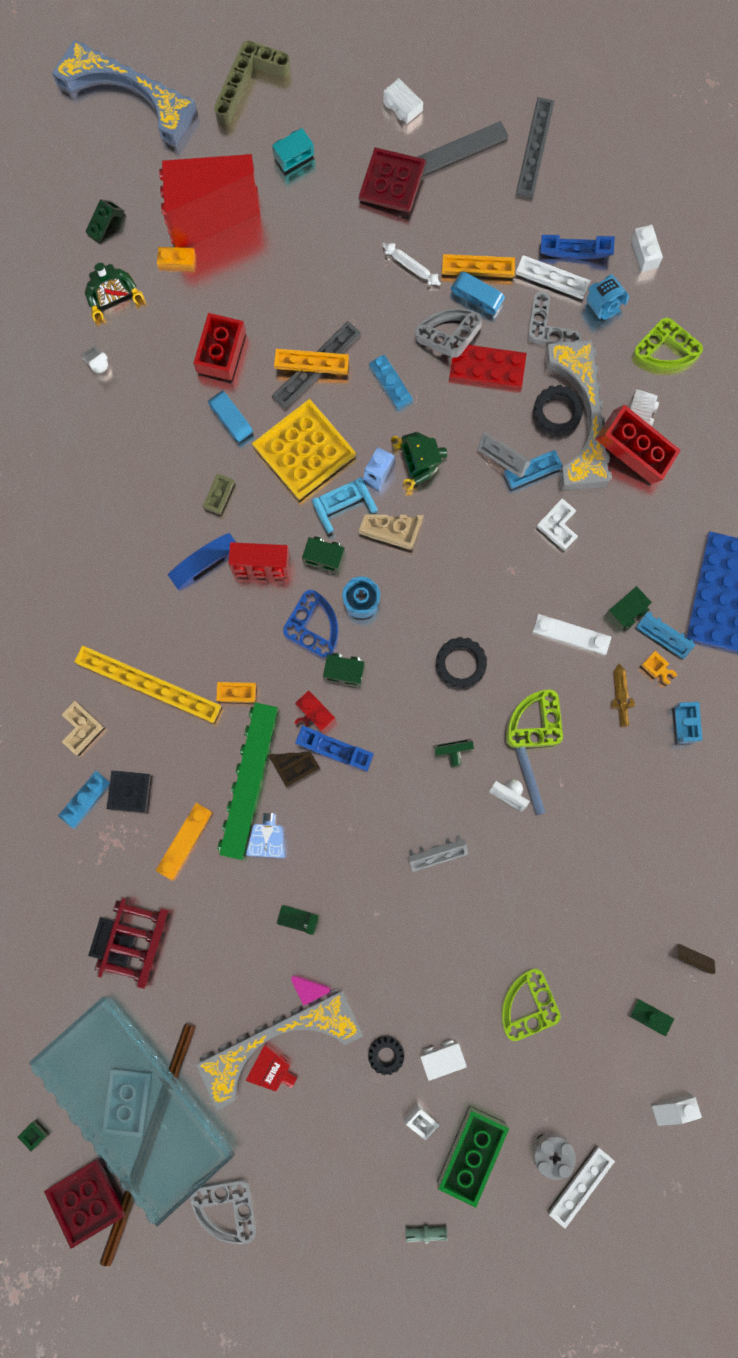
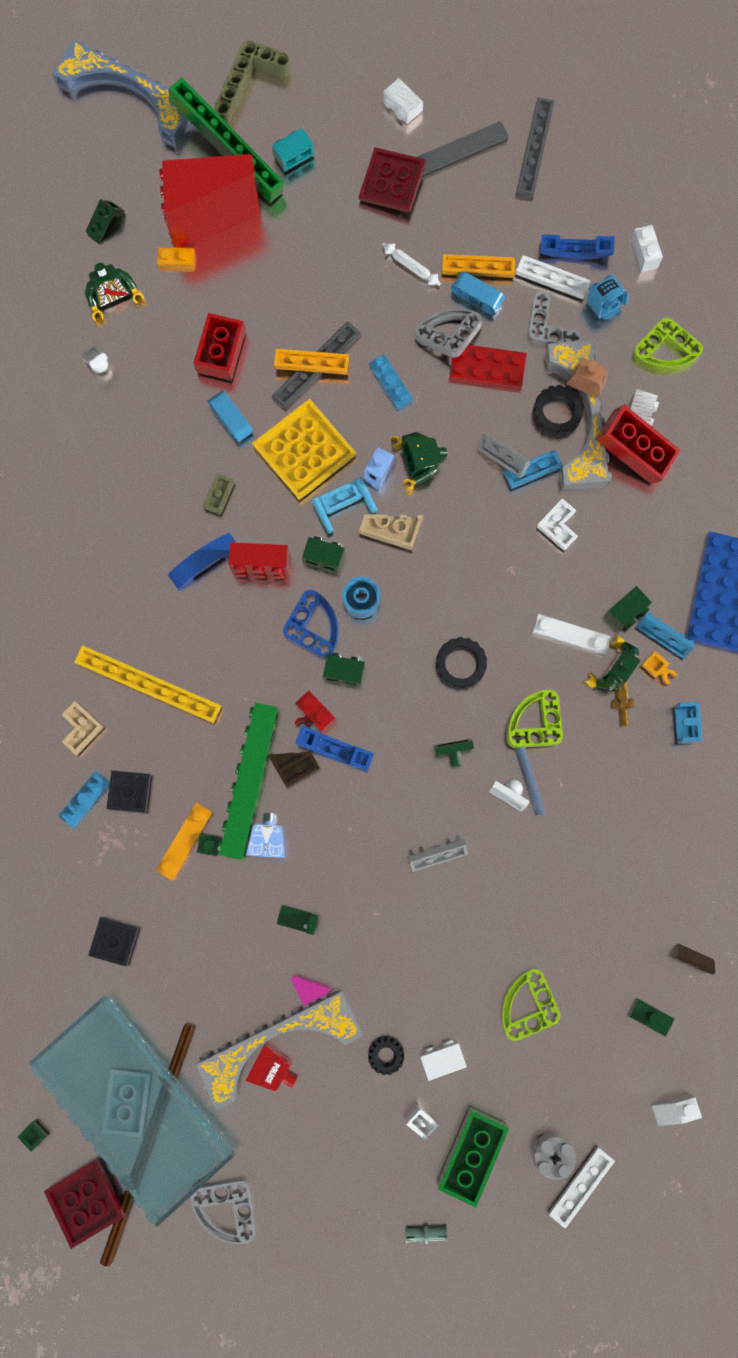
(145, 956): dark red fence -> none
(208, 844): none -> dark green plate
(222, 136): none -> green brick
(236, 692): light orange plate -> none
(588, 377): none -> nougat torso
(620, 668): none -> dark green torso

